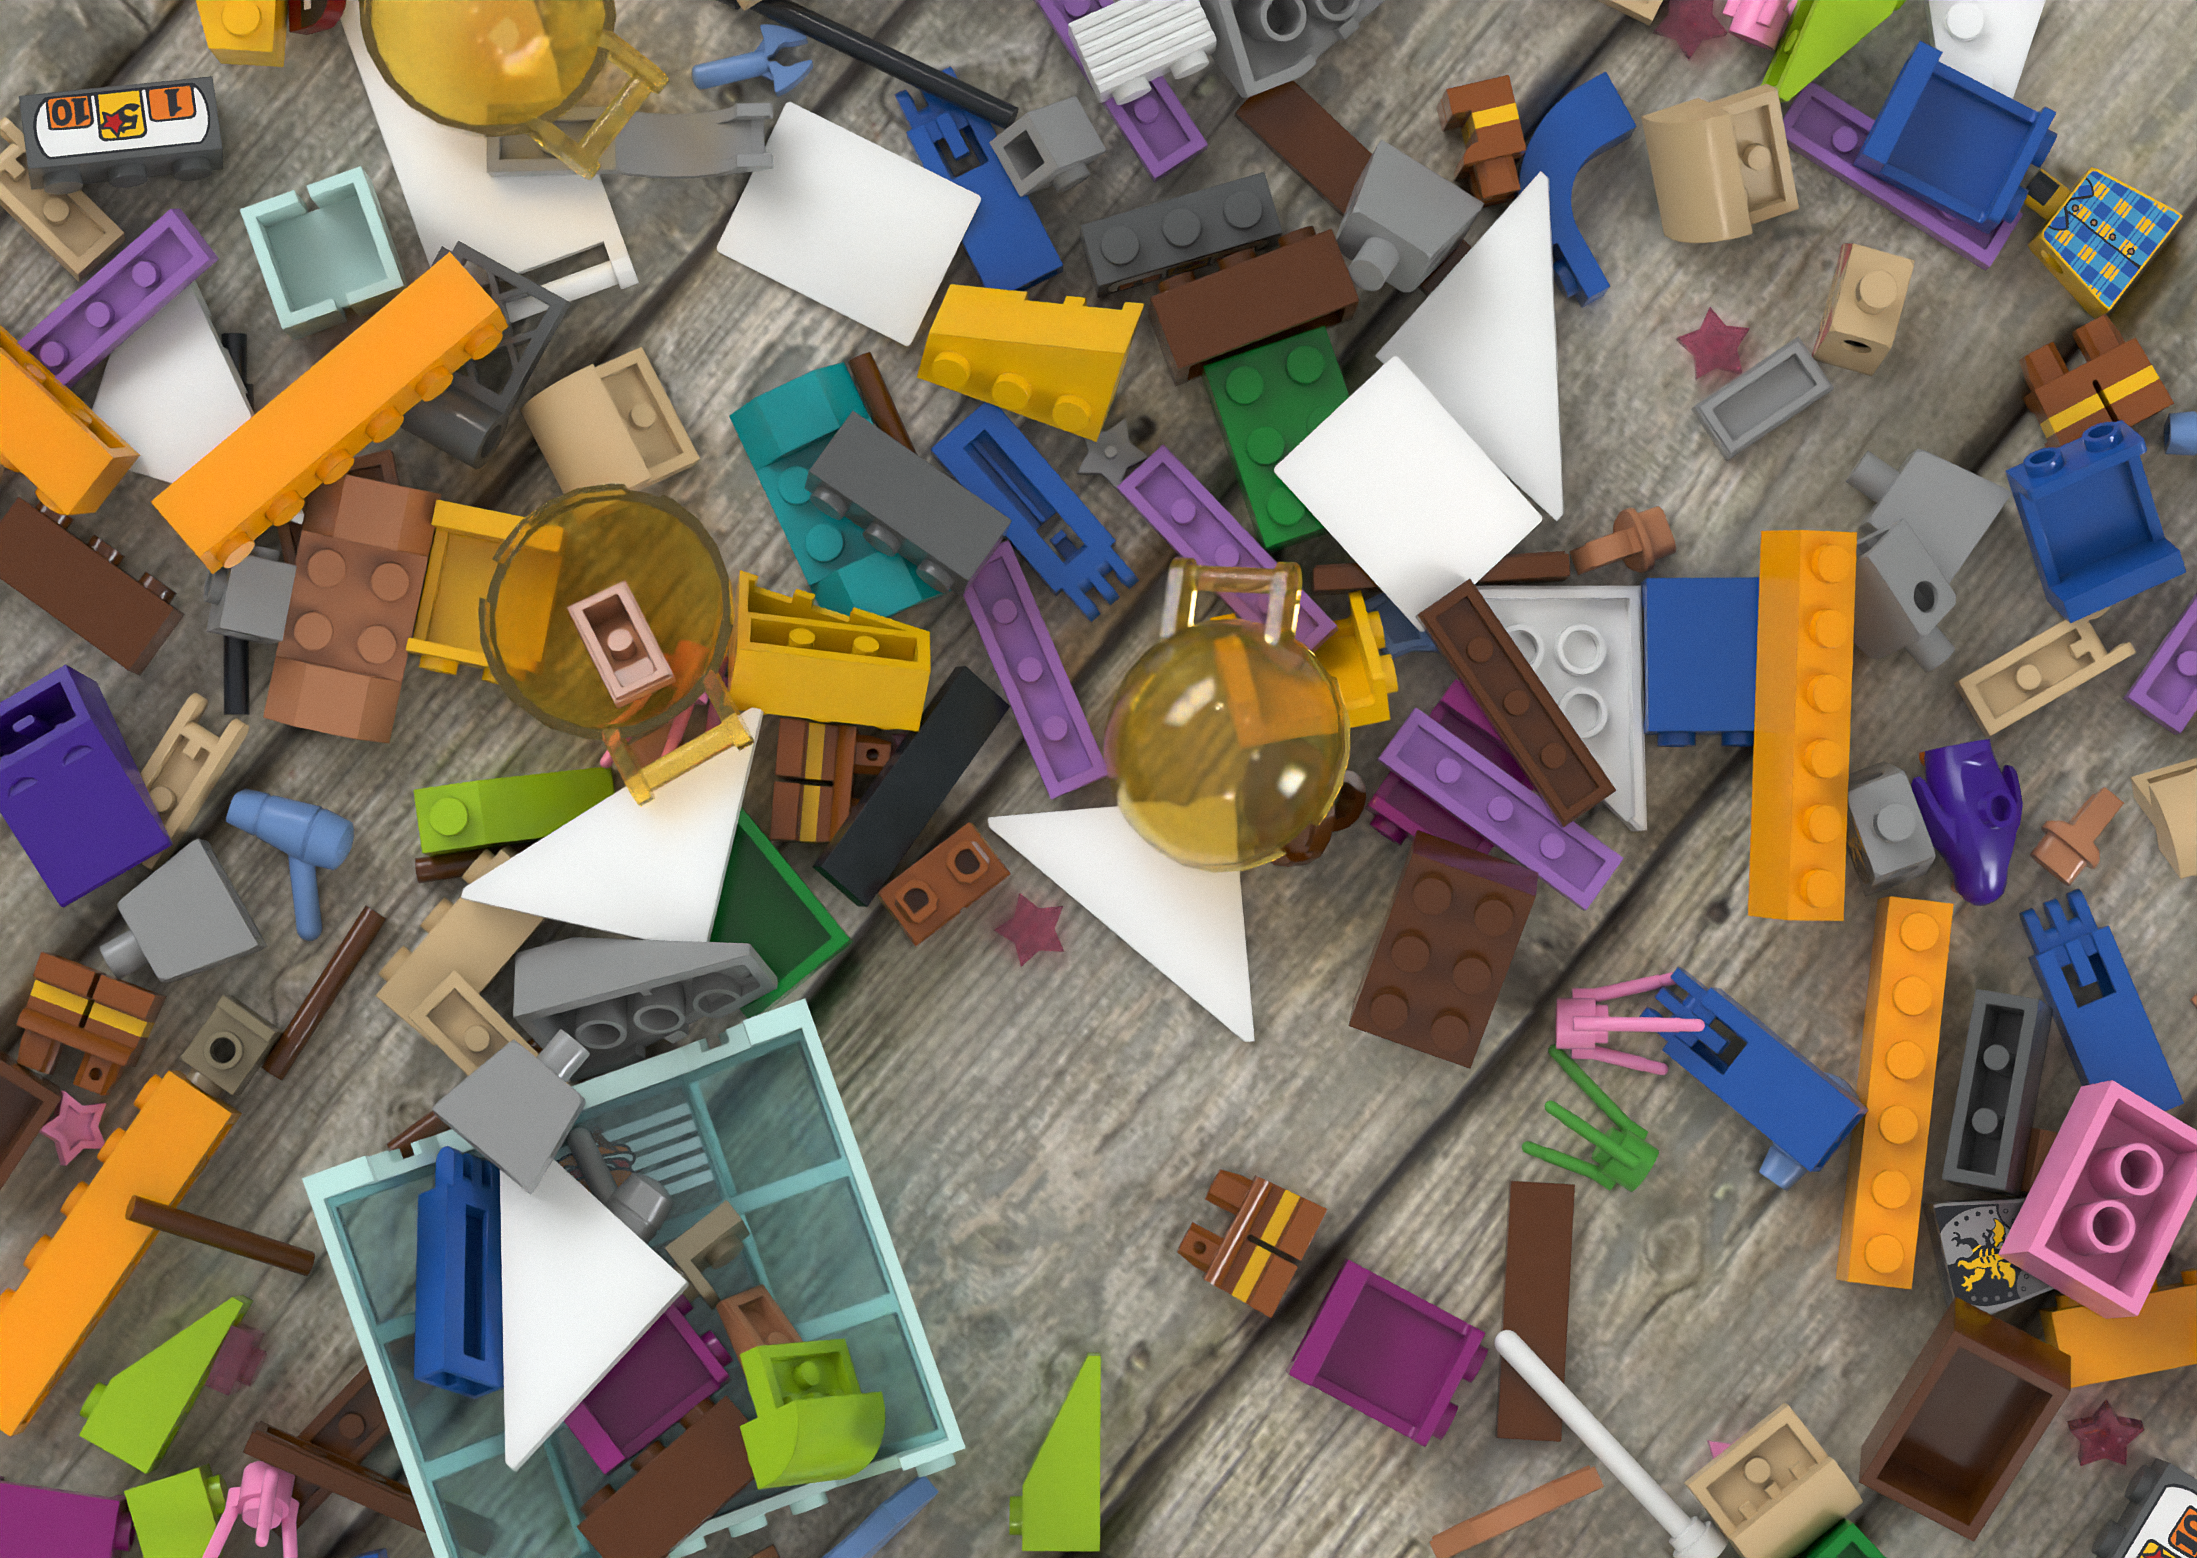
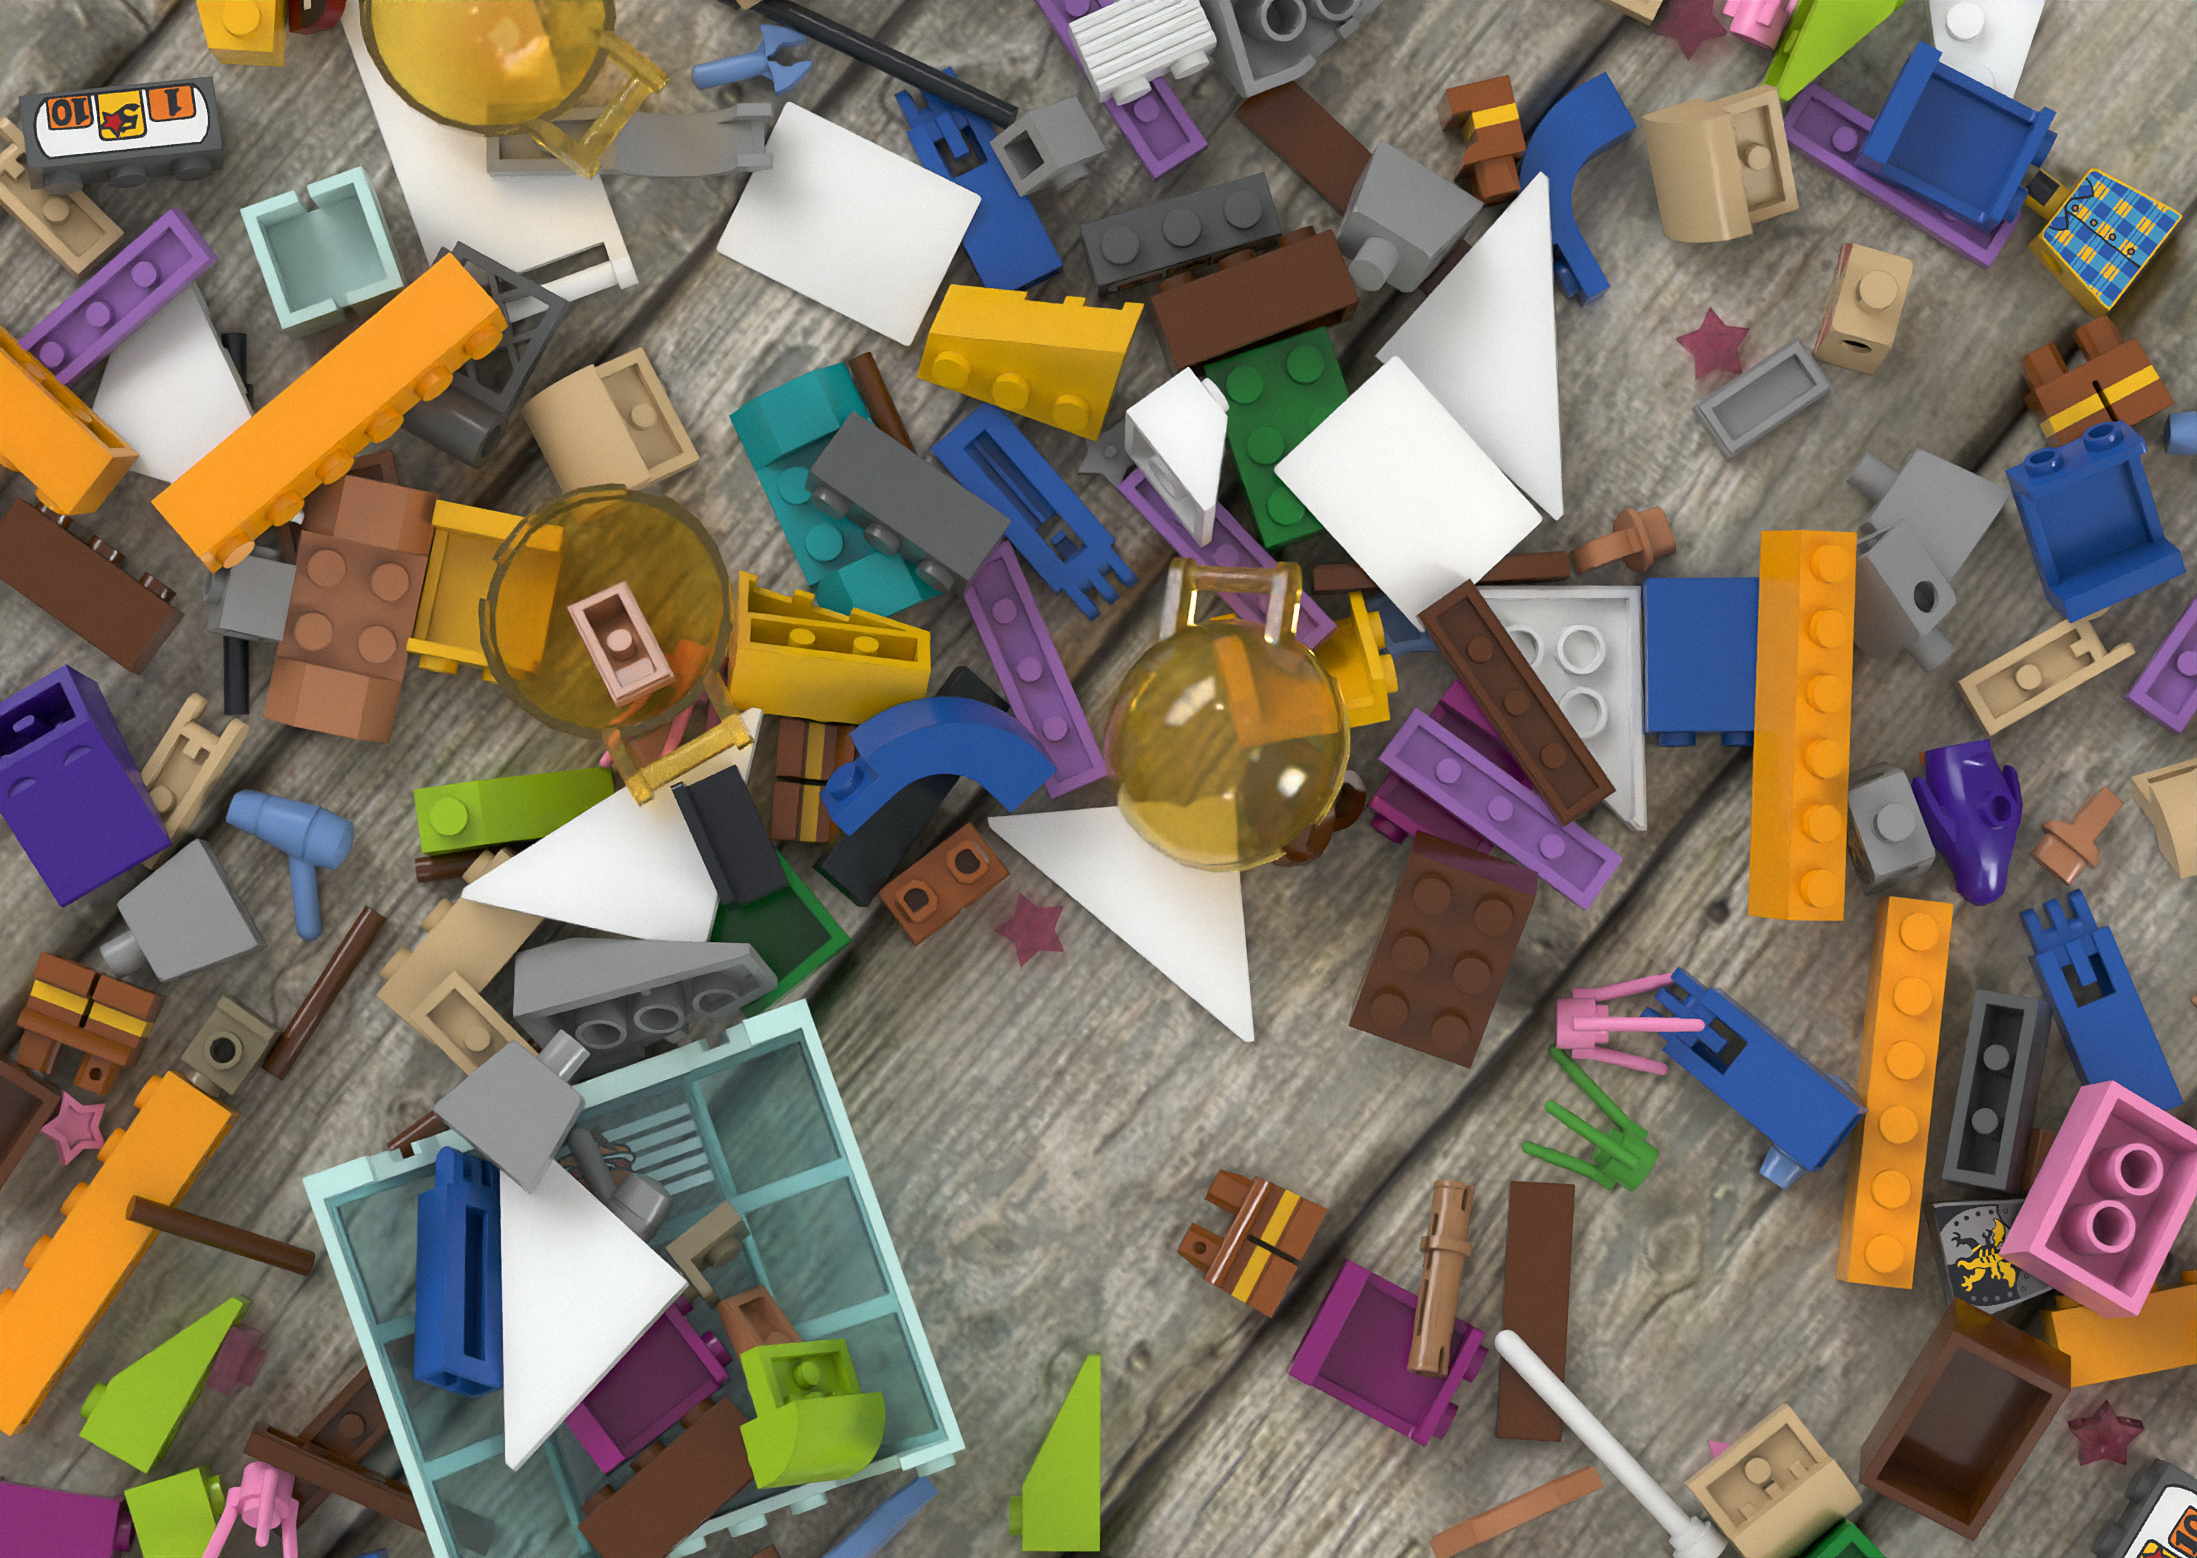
(731, 838): none -> black panel
(933, 739): none -> blue arch
(1180, 446): none -> white slope
(1442, 1266): none -> medium nougat pin

